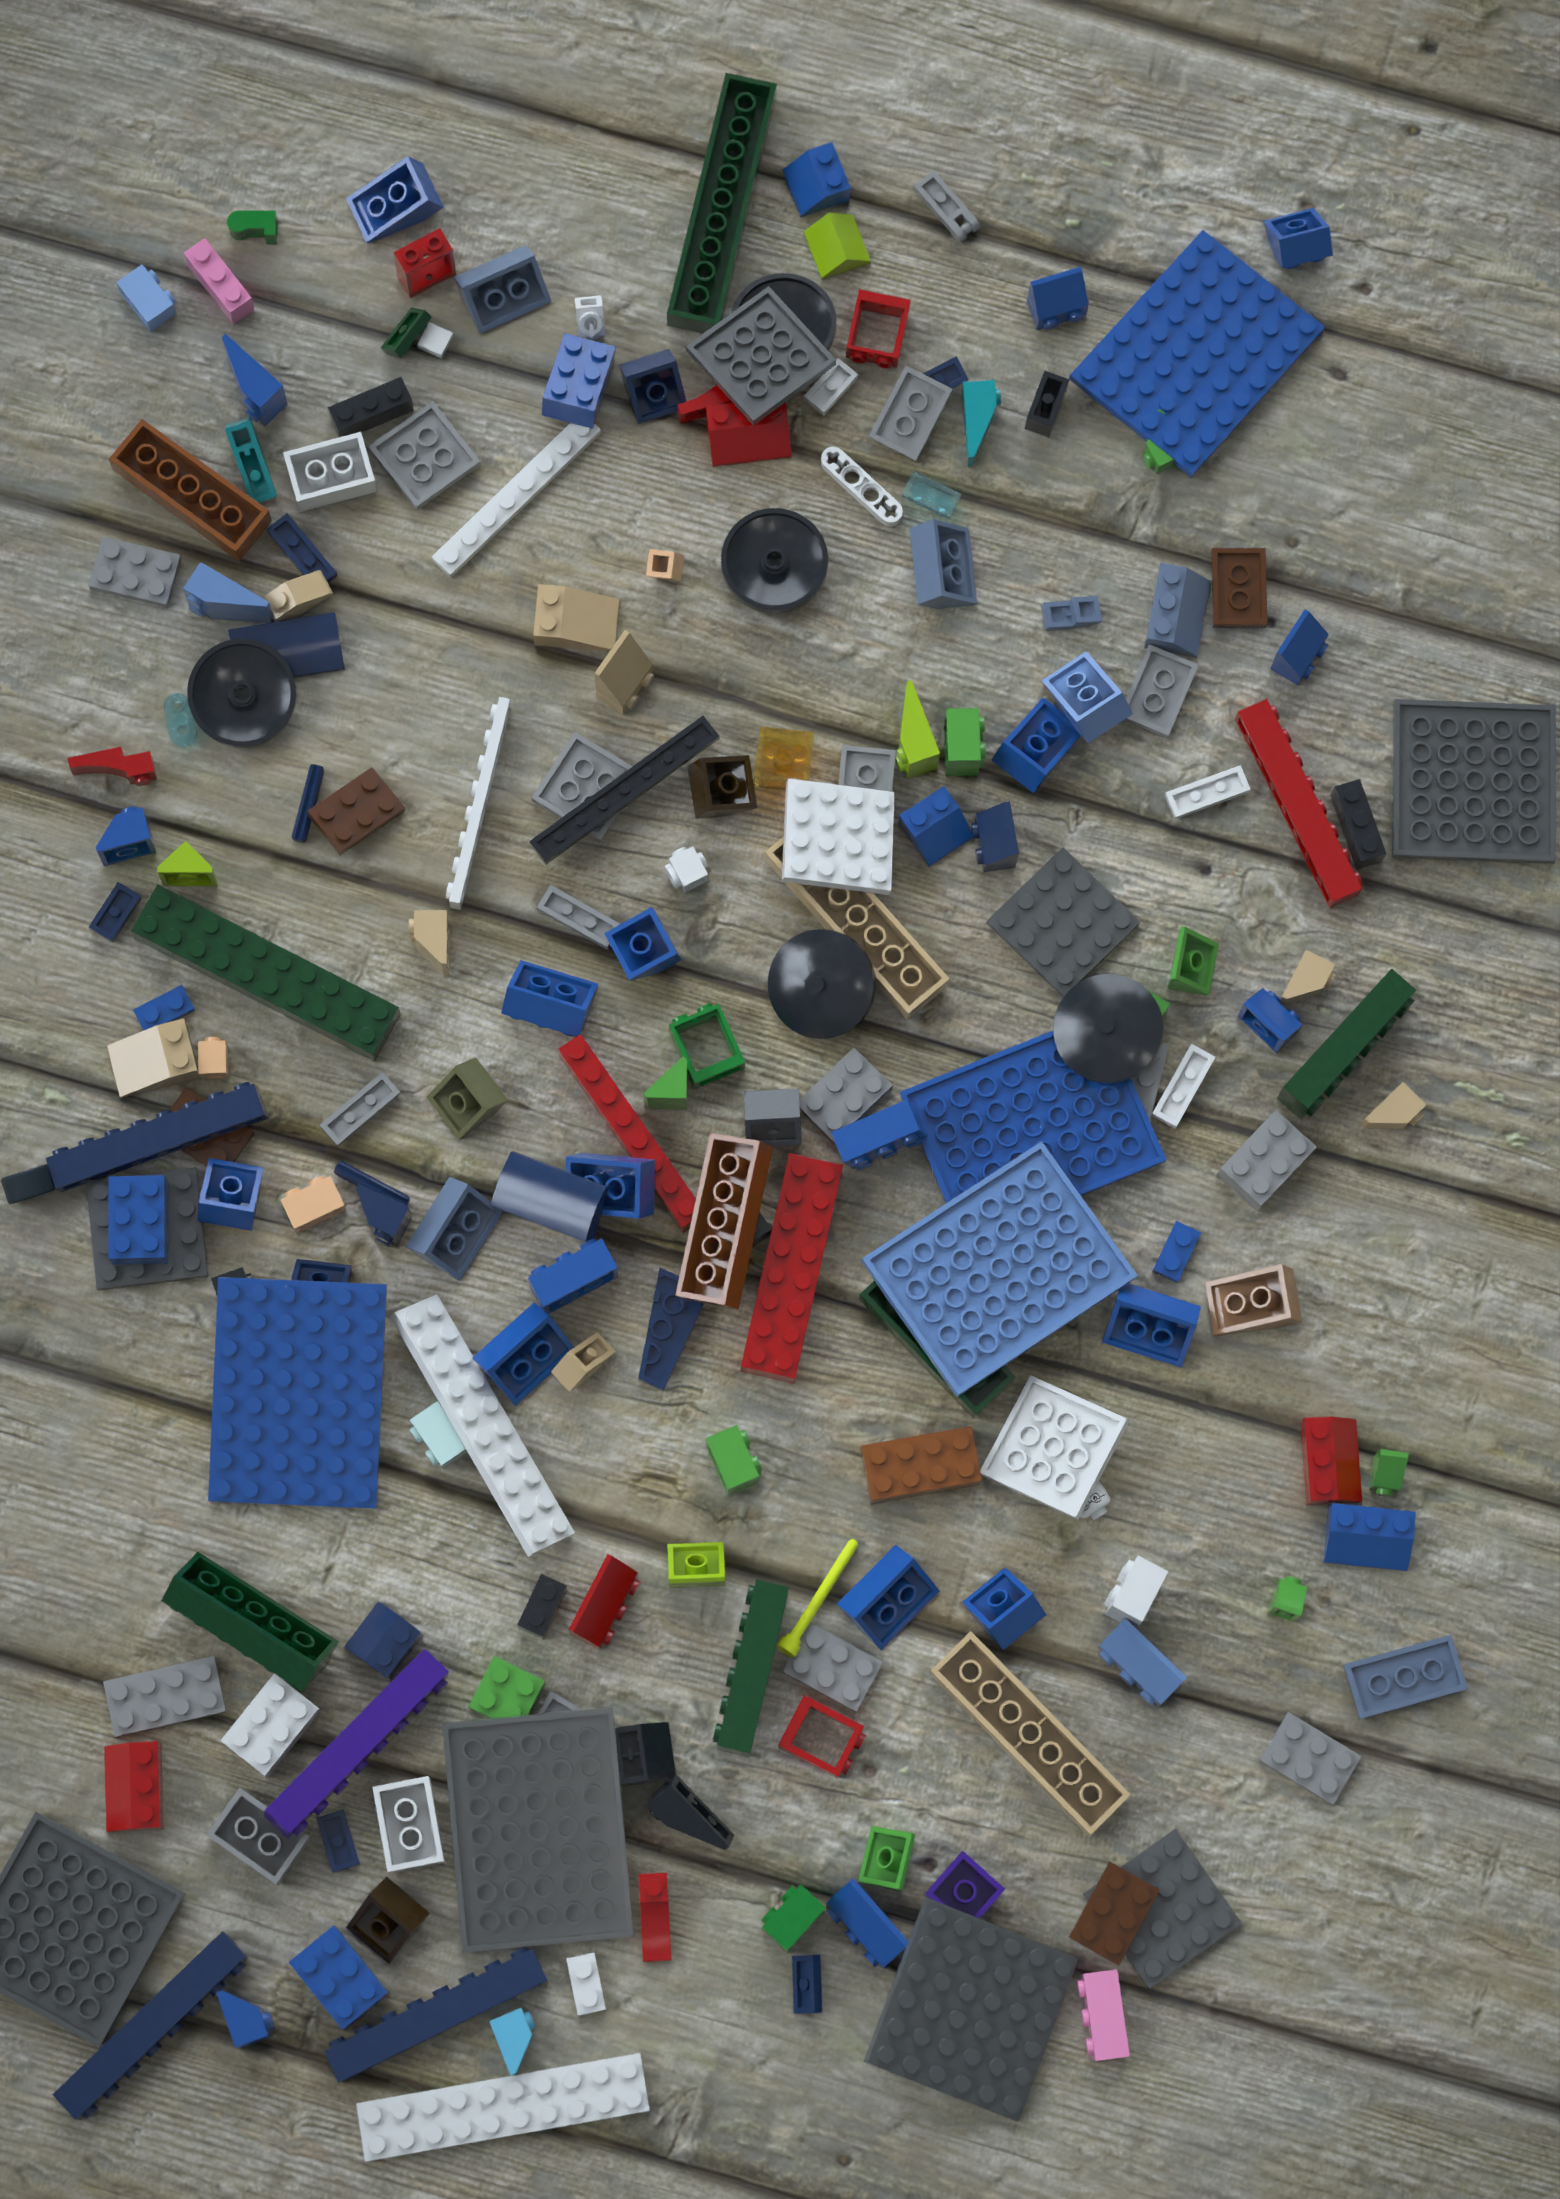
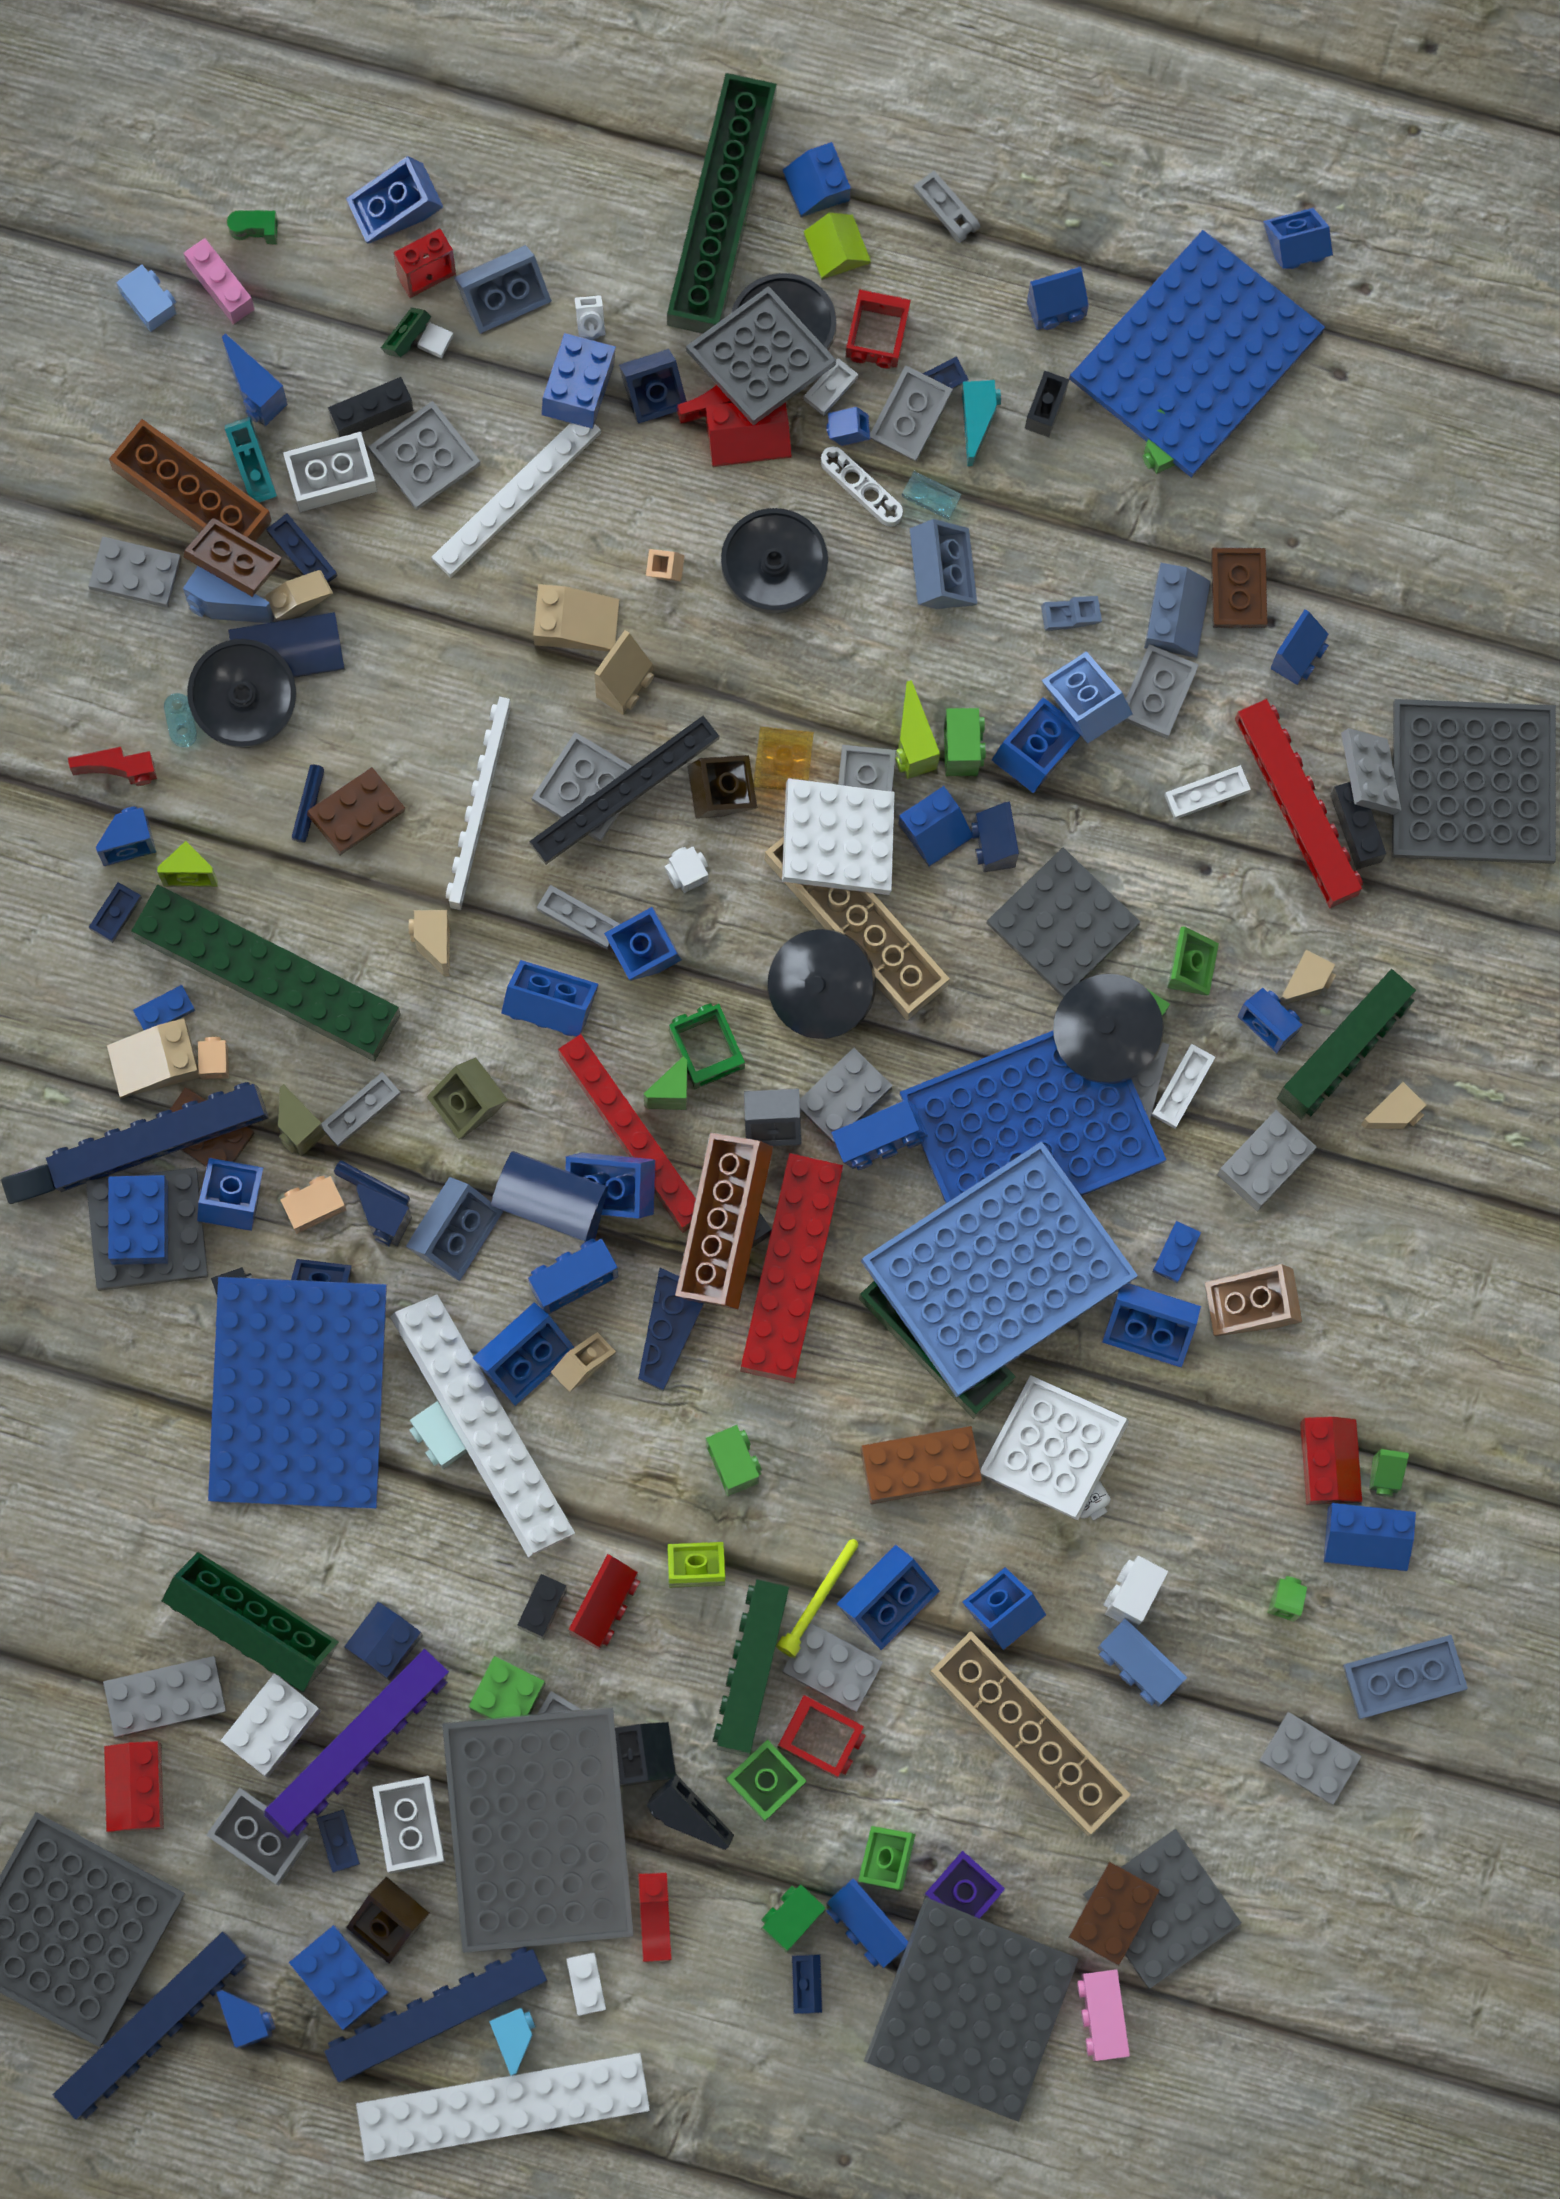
(232, 557): none -> reddish brown plate
(297, 1125): none -> olive slope
(766, 1780): none -> bright green brick
(848, 426): none -> brick
(1371, 771): none -> light grey plate

